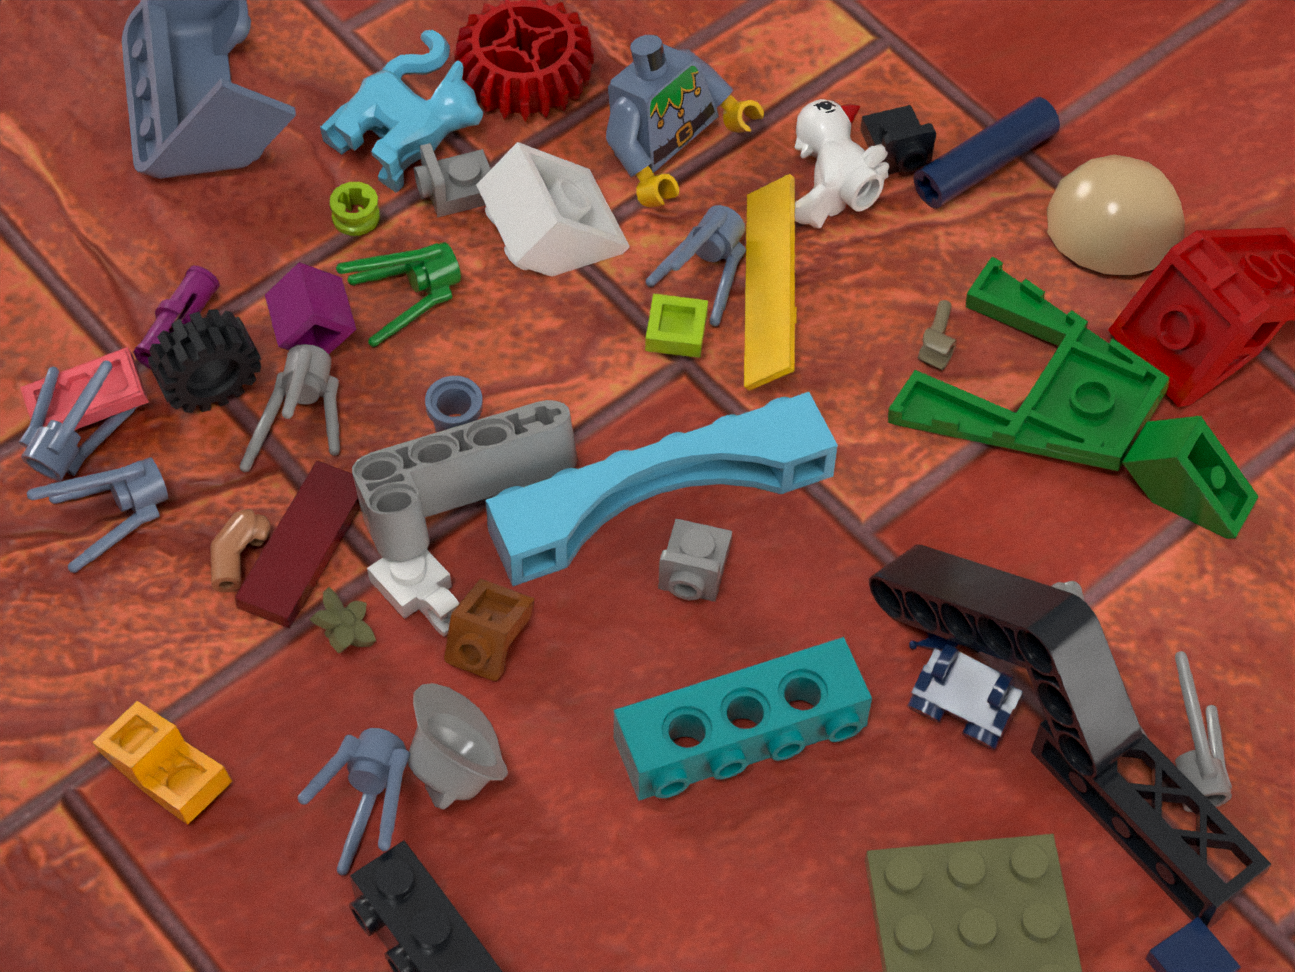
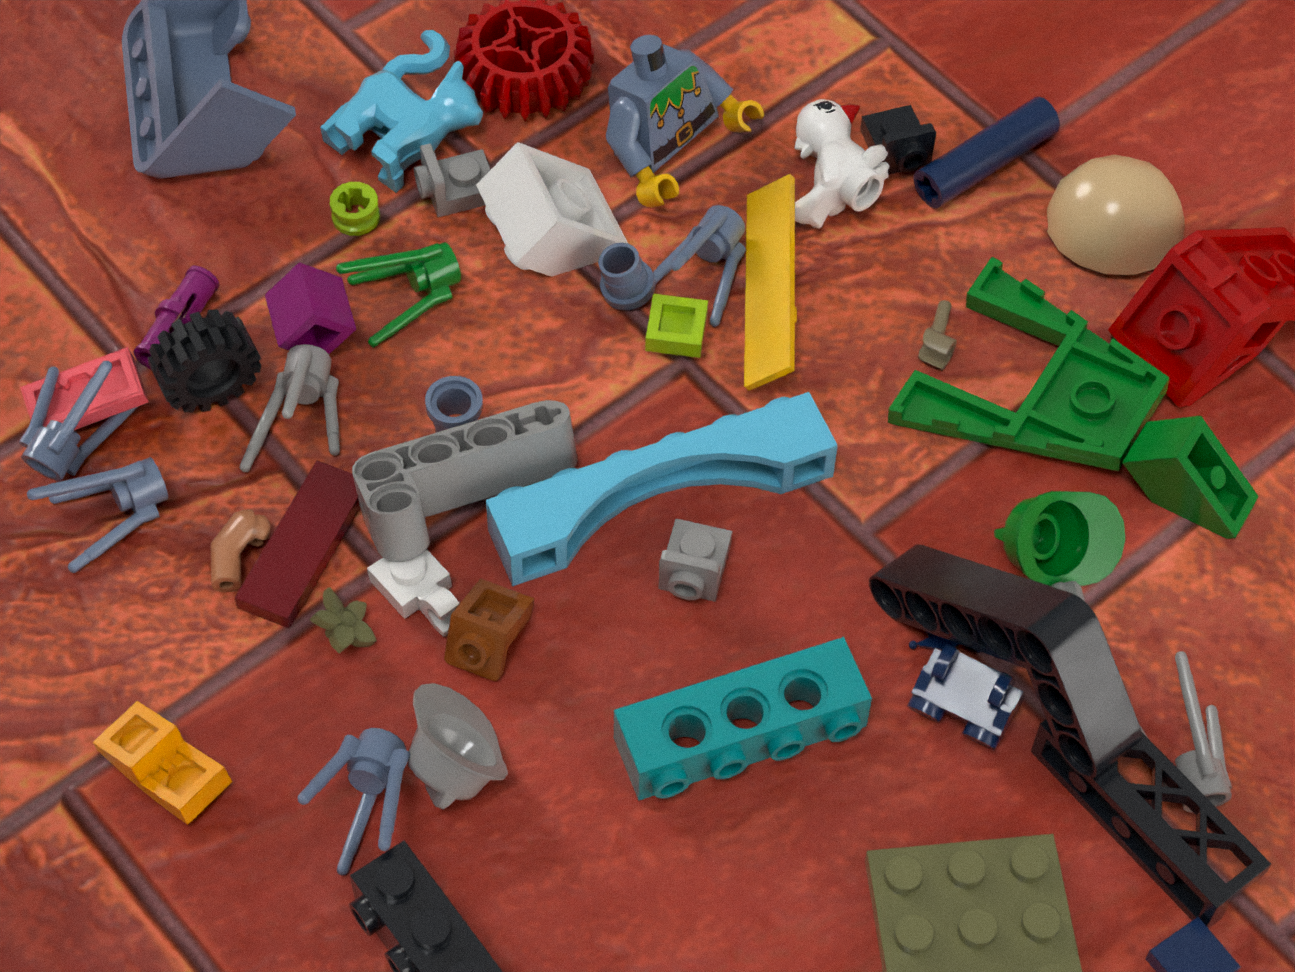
(629, 288): none -> sand blue piece
(1064, 537): none -> green piece

